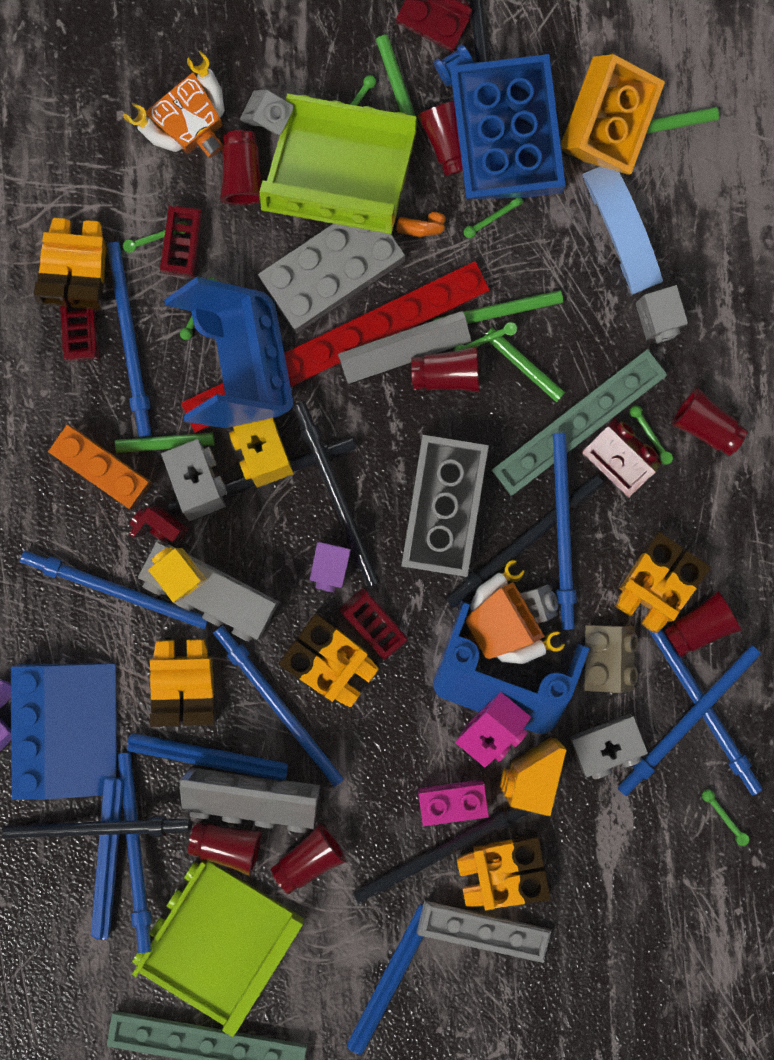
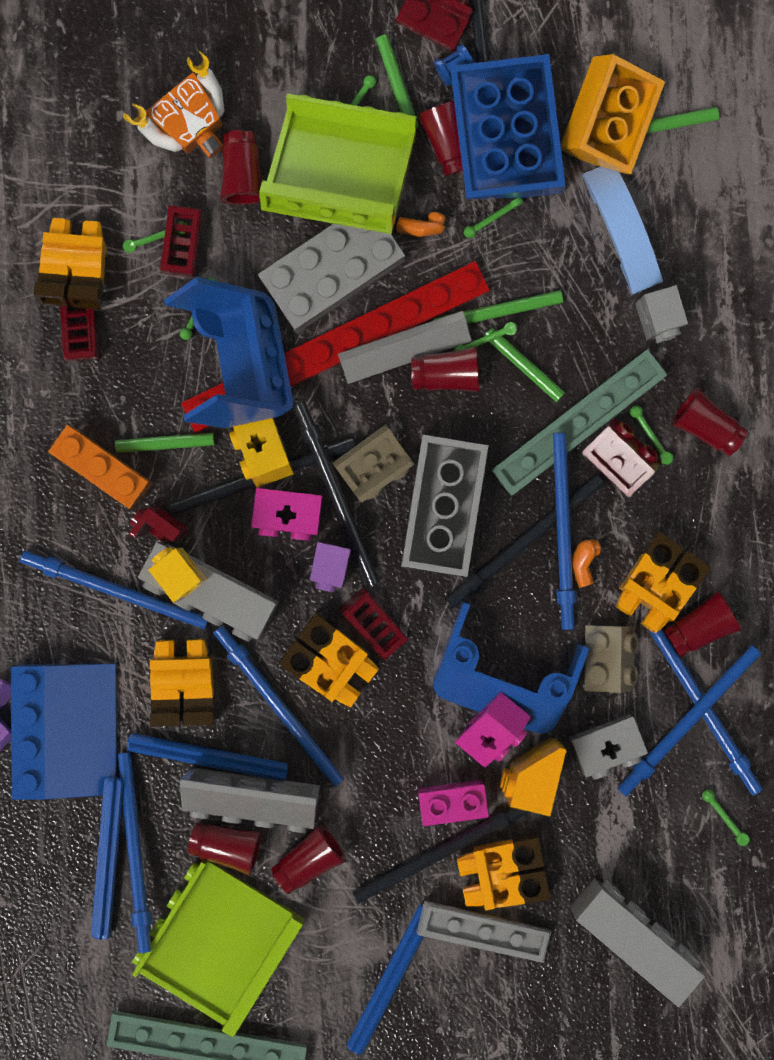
(139, 402): blue bar -> none
(155, 826): black bar -> none
(182, 466): light grey brick -> none
(267, 111): light grey bracket -> none
(270, 502): none -> dark pink brick
(373, 464): none -> dark tan bracket
(503, 623): orange torso -> none
(541, 603): light grey bracket -> none
(582, 559): none -> orange arm
(642, 946): none -> light grey brick

